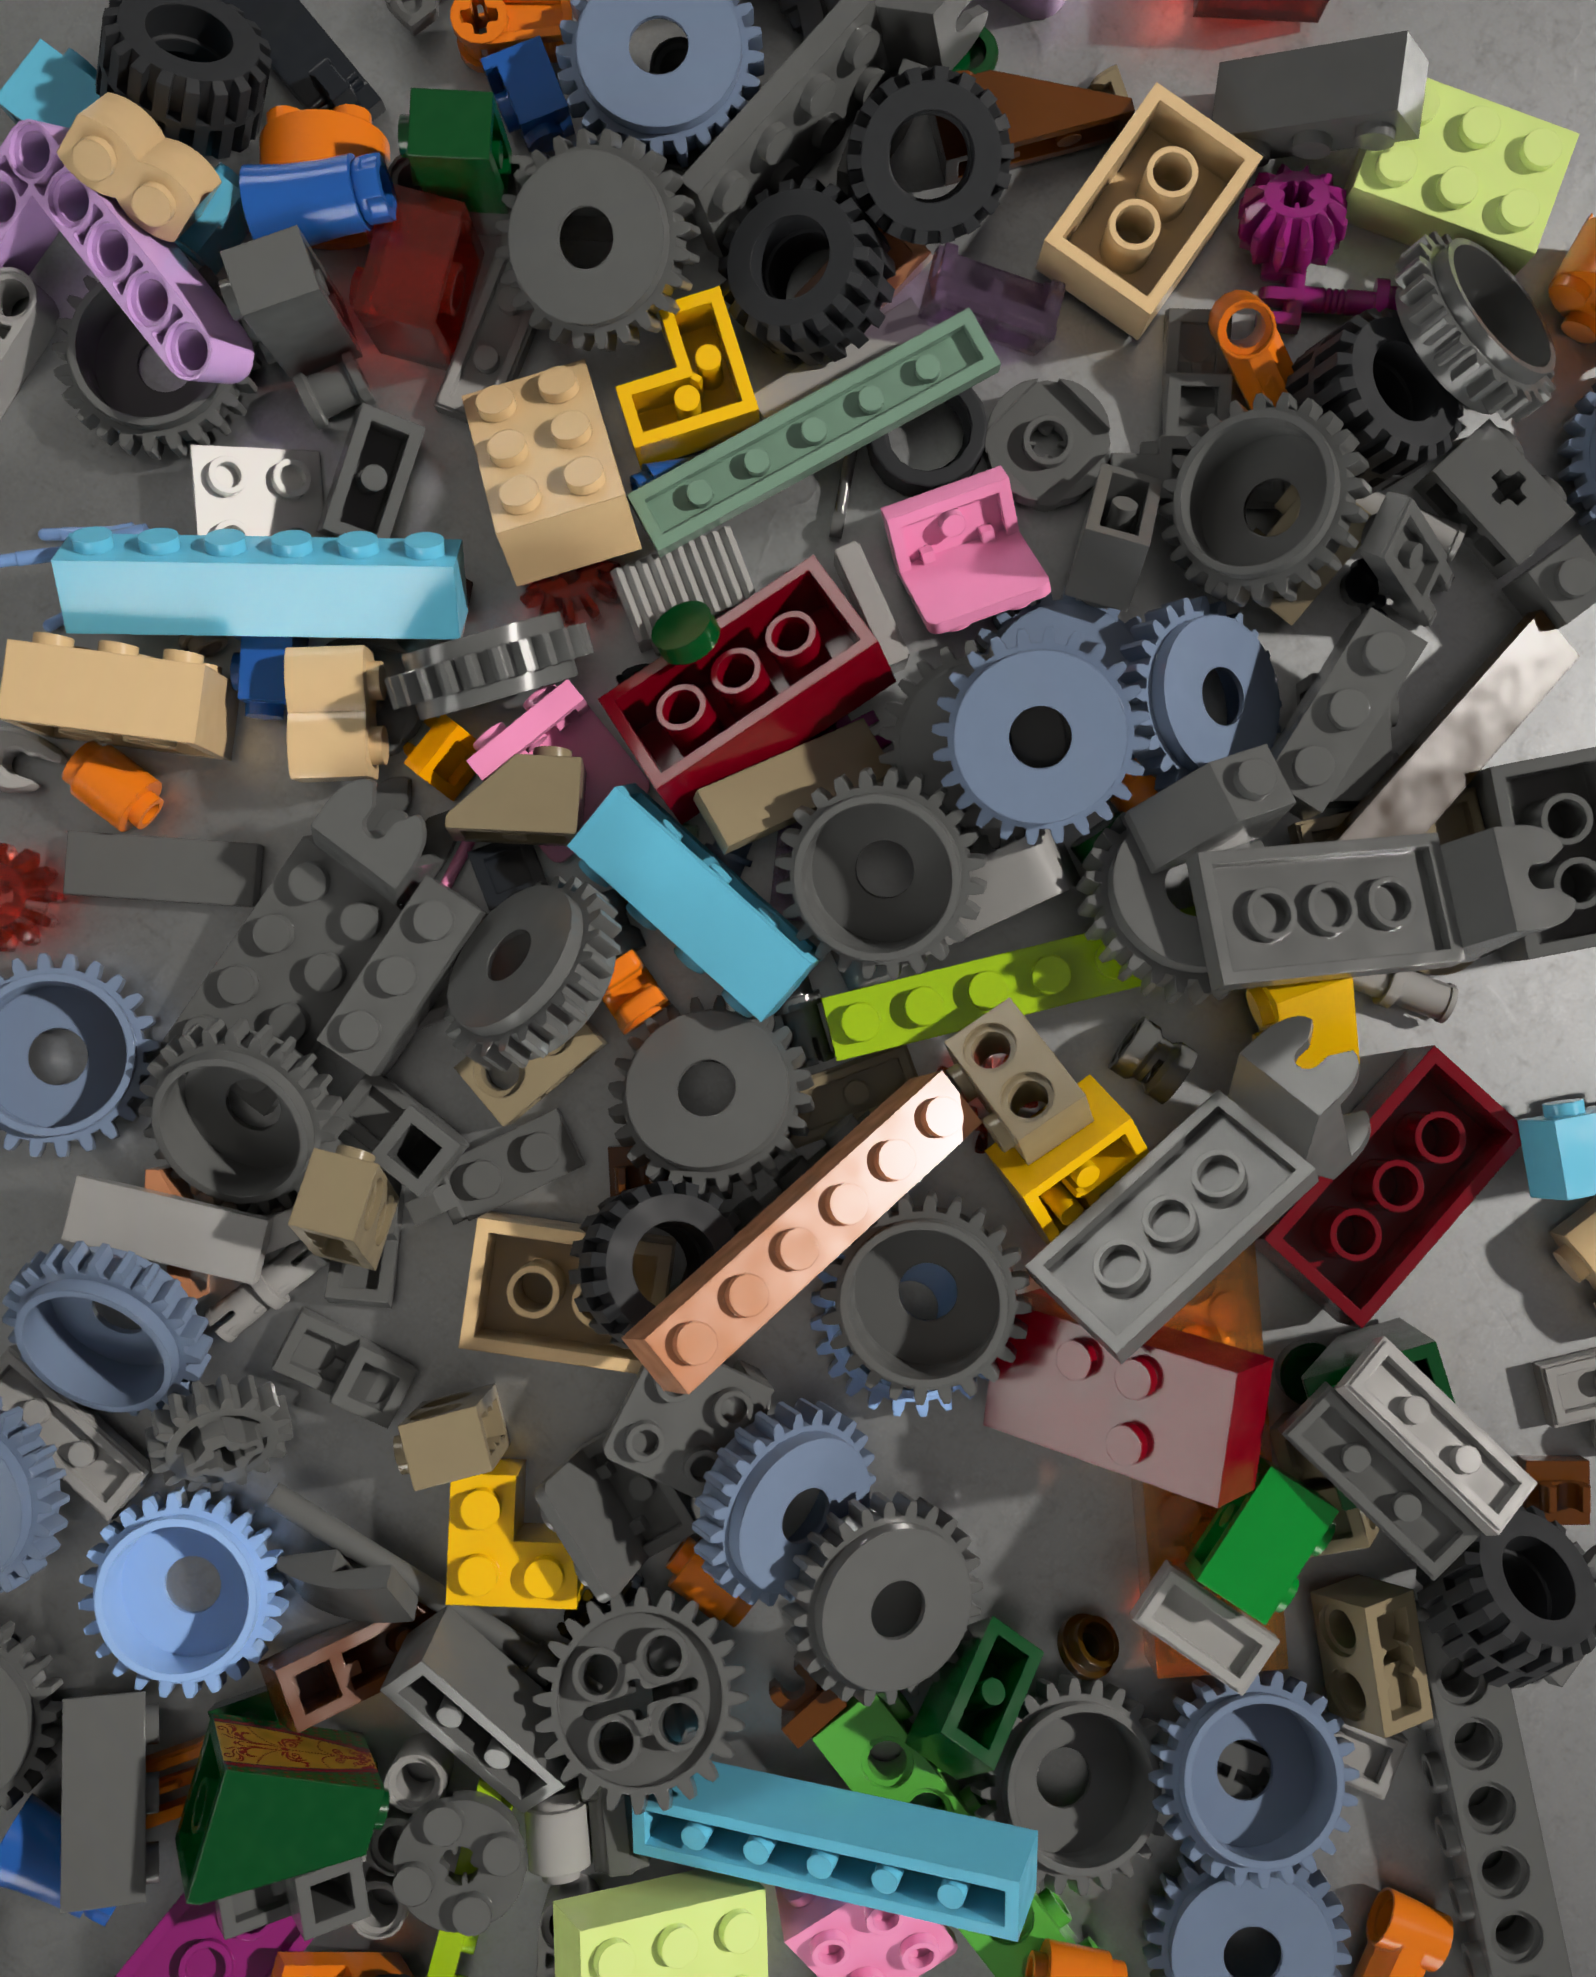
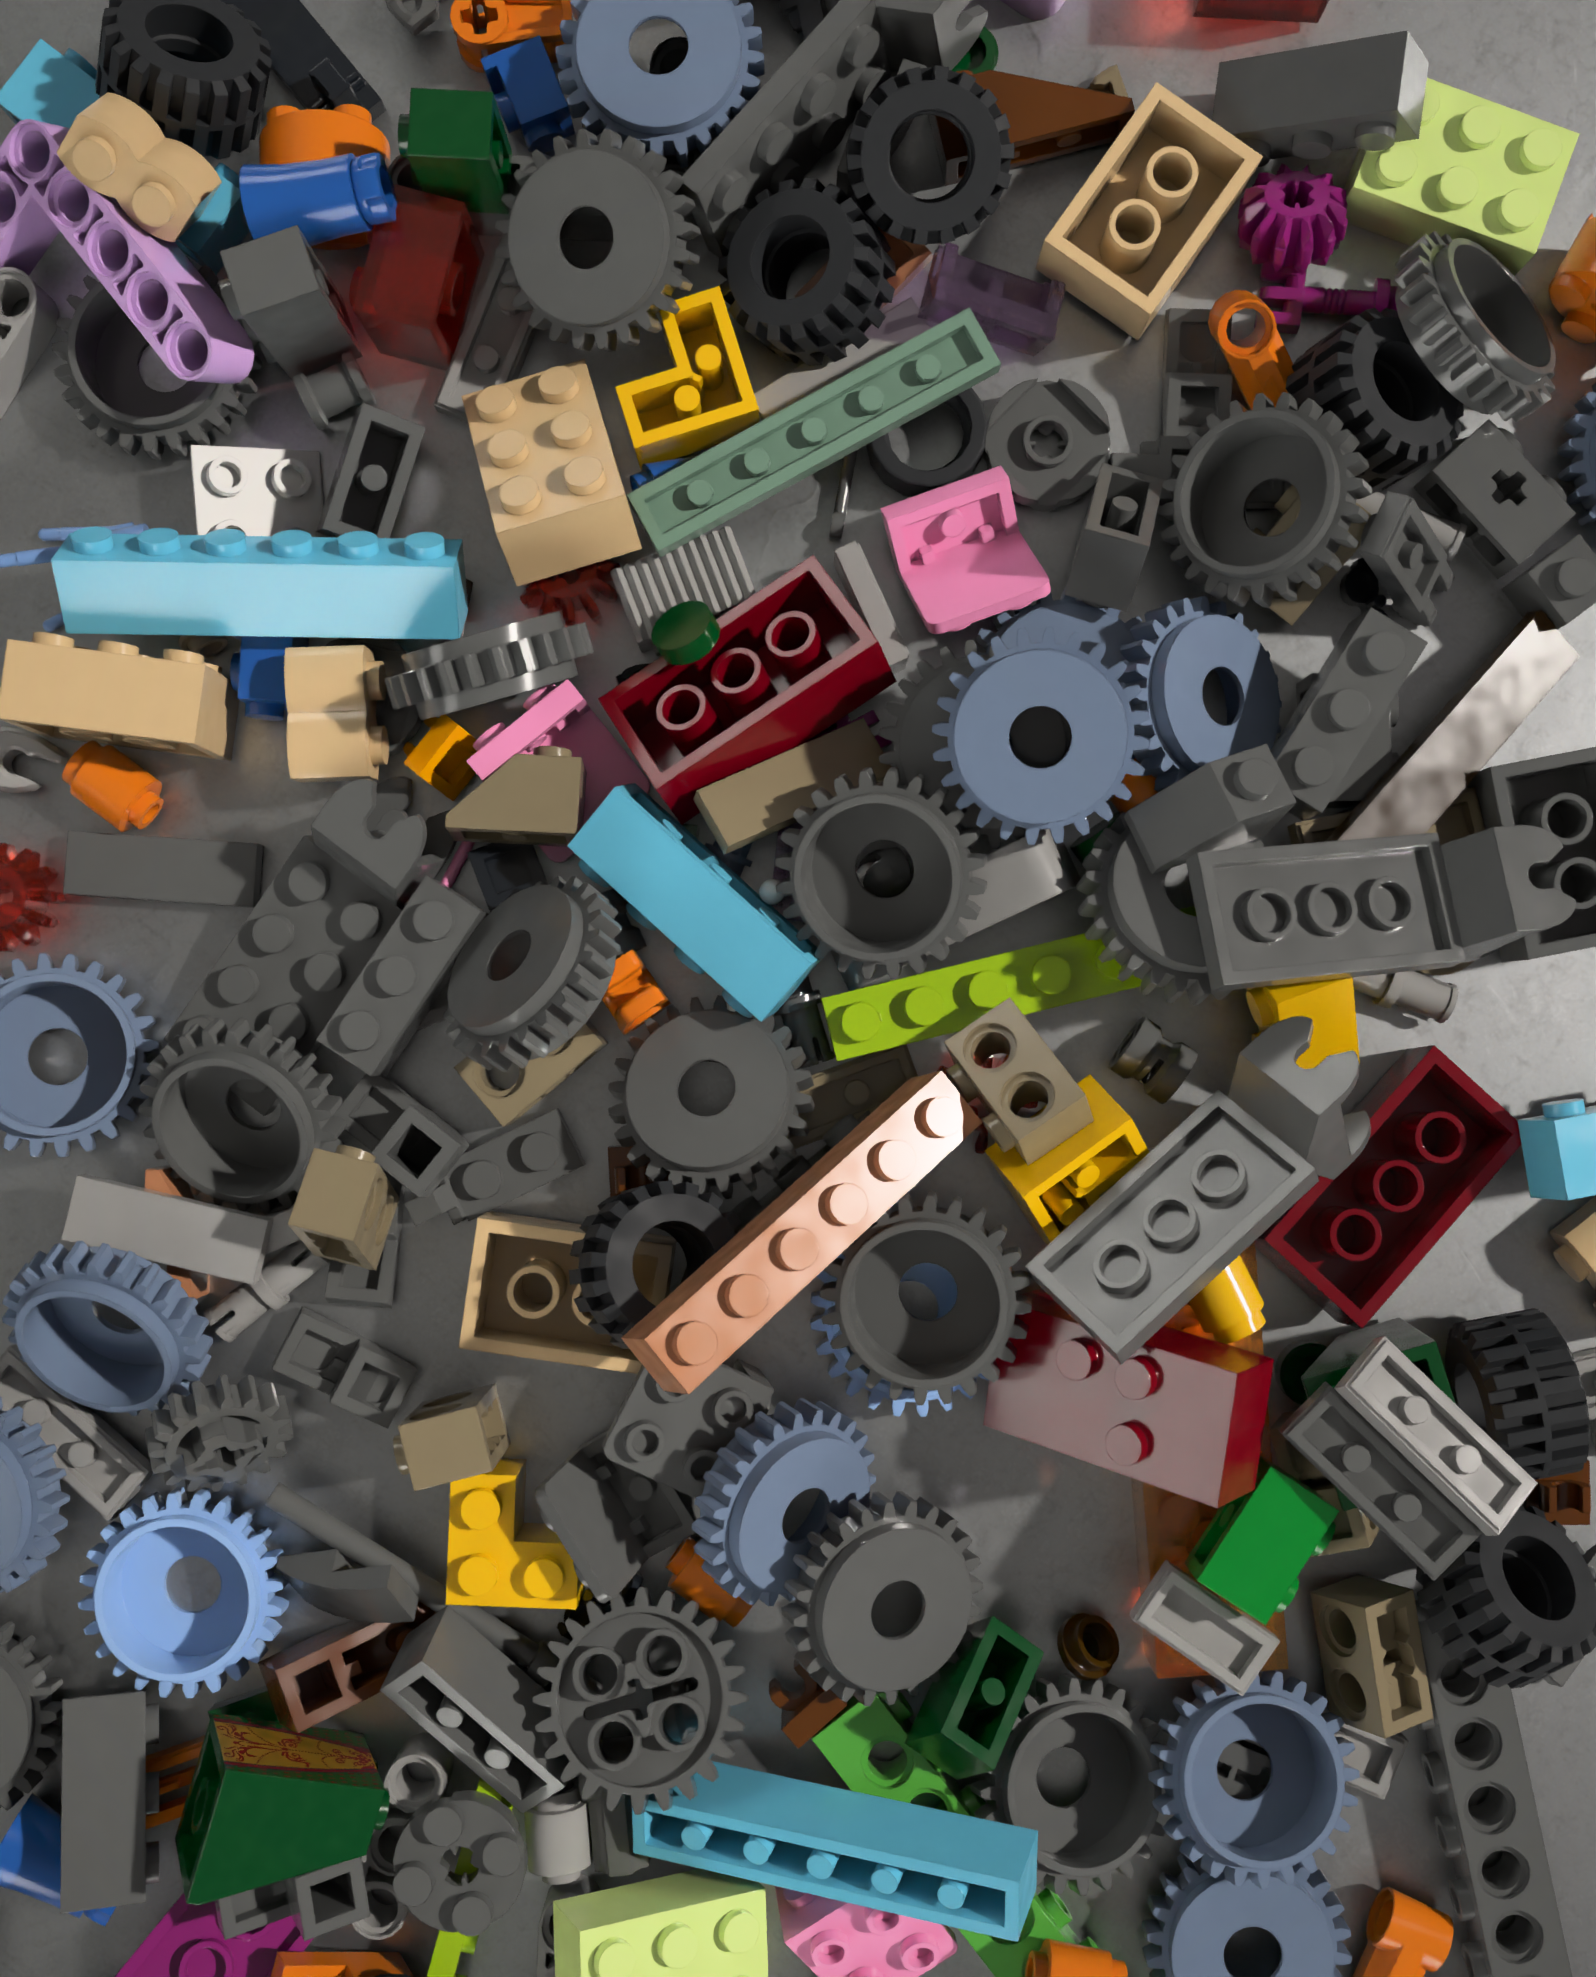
(879, 872): none -> dark grey hinge
(1230, 1305): none -> yellow brick
(1521, 1389): none -> black tyre

